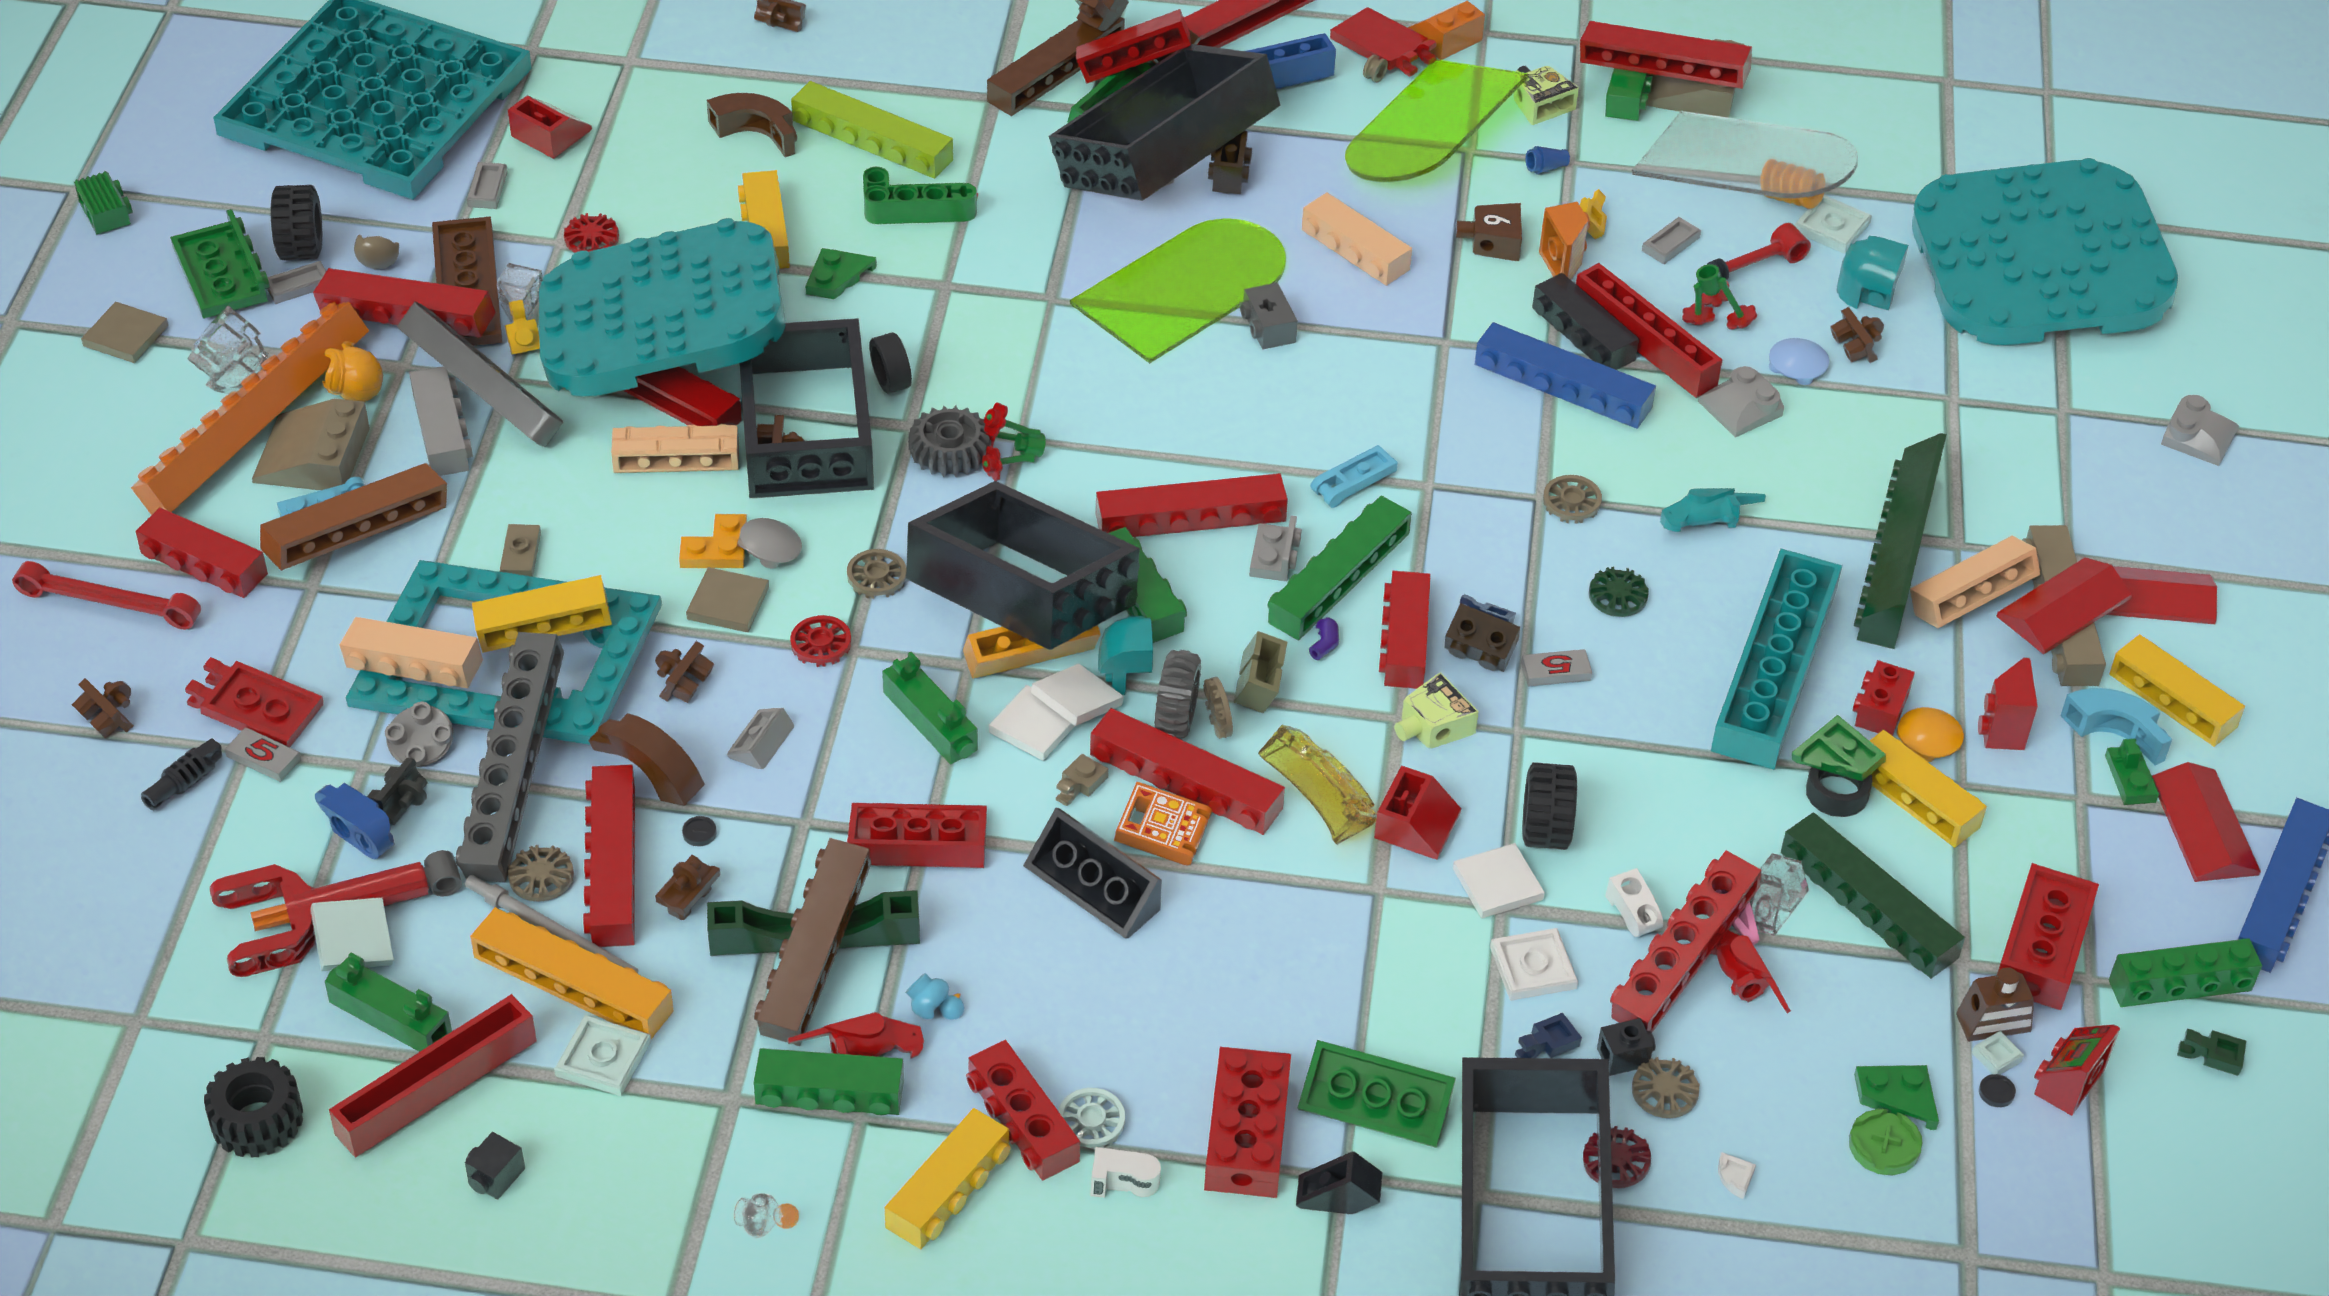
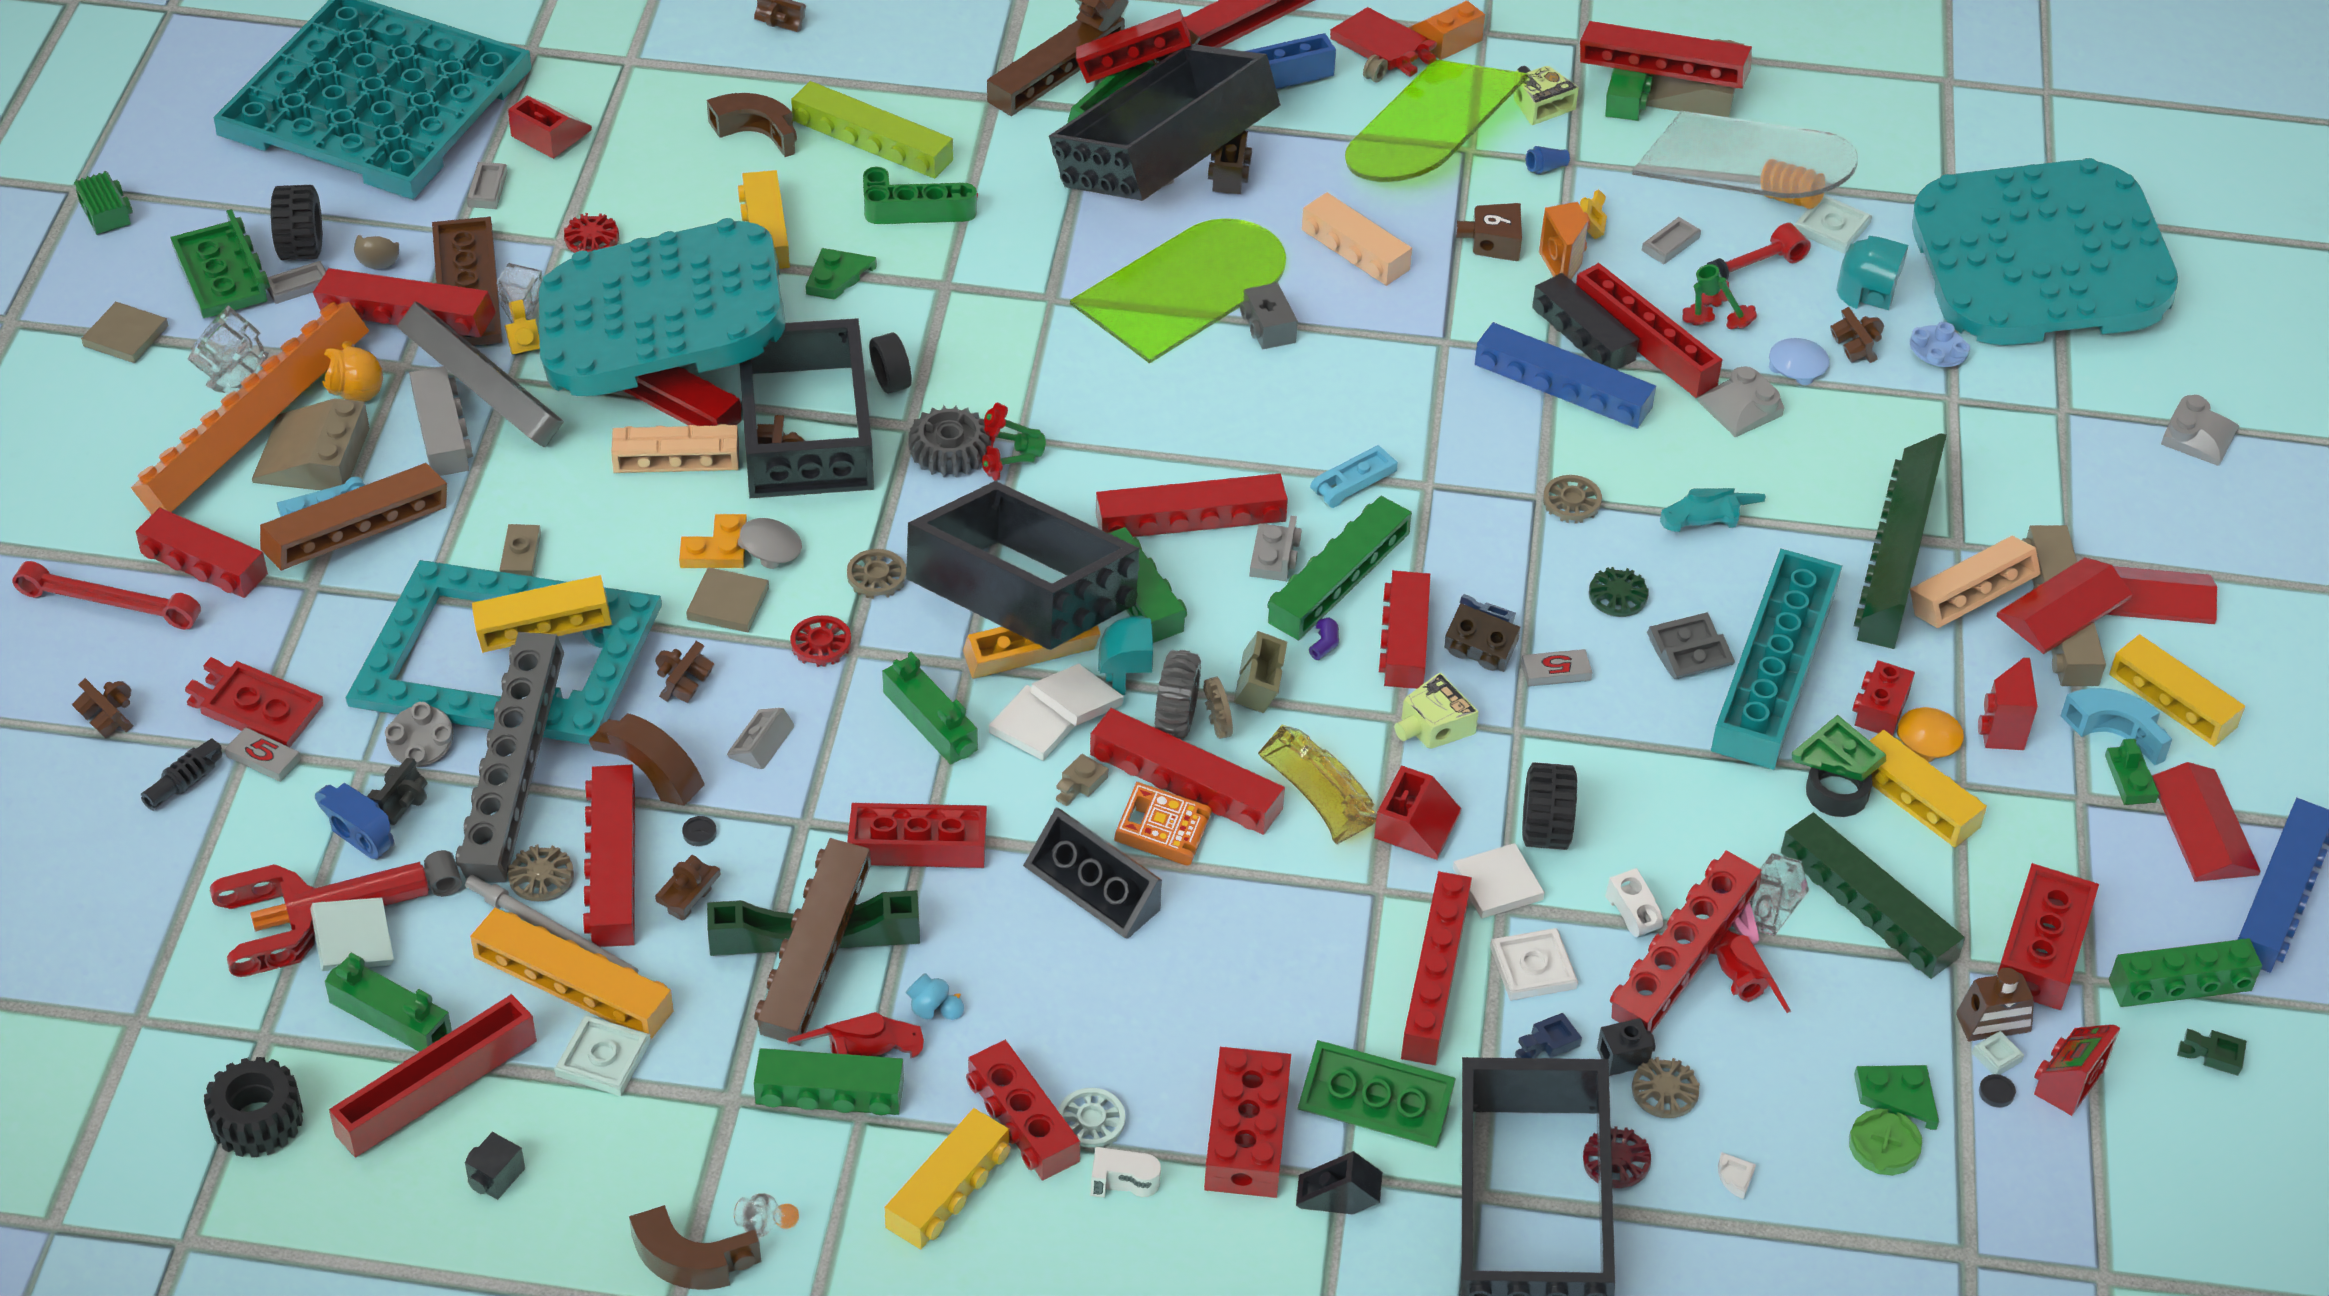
(411, 652): light nougat brick -> none
(690, 1262): none -> reddish brown arch
(1436, 968): none -> red brick
(1690, 646): none -> dark grey slope
(1939, 345): none -> light blue dish

